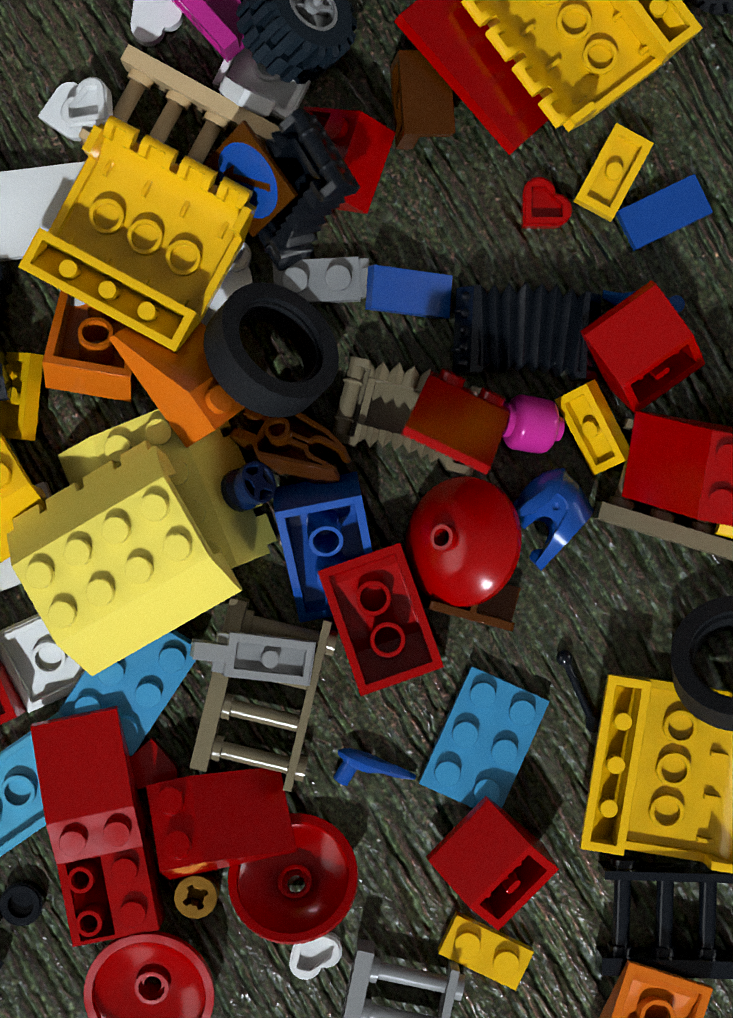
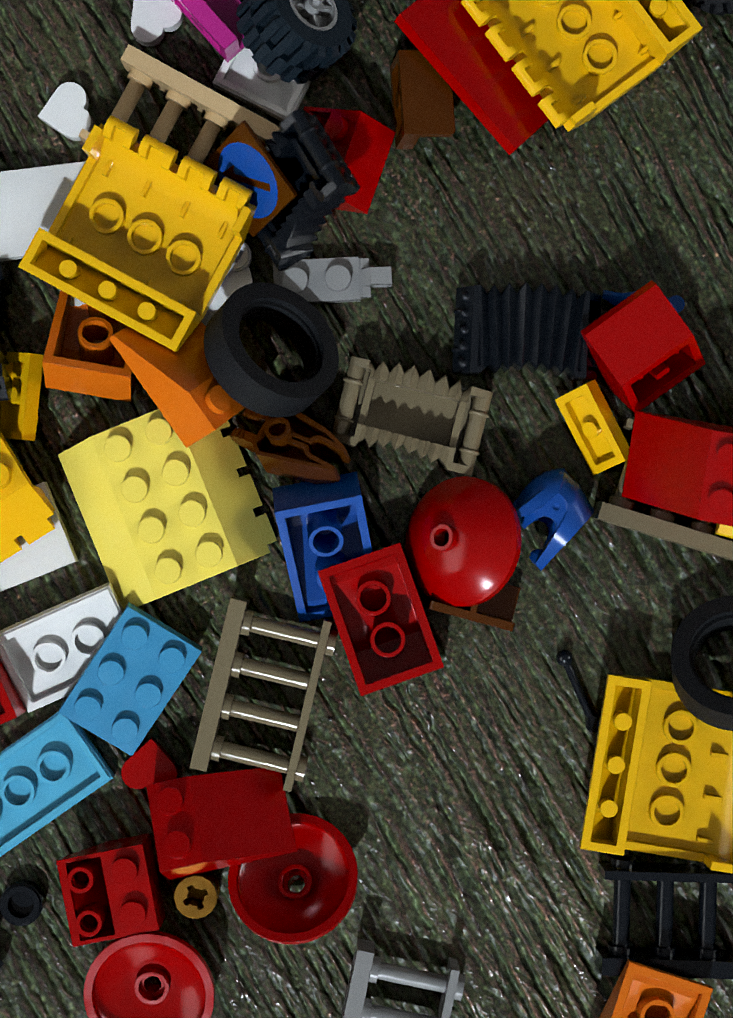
(87, 785): red slope -> none
(88, 106): white tile -> none
(117, 560): light yellow slope -> none
(246, 97): white tile -> none
(248, 486): dark blue wheel -> none
(257, 656): light grey hinge -> none
(310, 957): white tile -> none
(366, 762): blue bar -> none
(408, 292): blue tile -> none
(458, 420): red slope -> none
(483, 739): dark azure plate -> none
(485, 950): yellow plate -> none
(492, 862): red slope -> none
(533, 424): dark pink head -> none
(543, 206): red tile -> none
(613, 172): yellow plate -> none
(664, 212): blue tile -> none

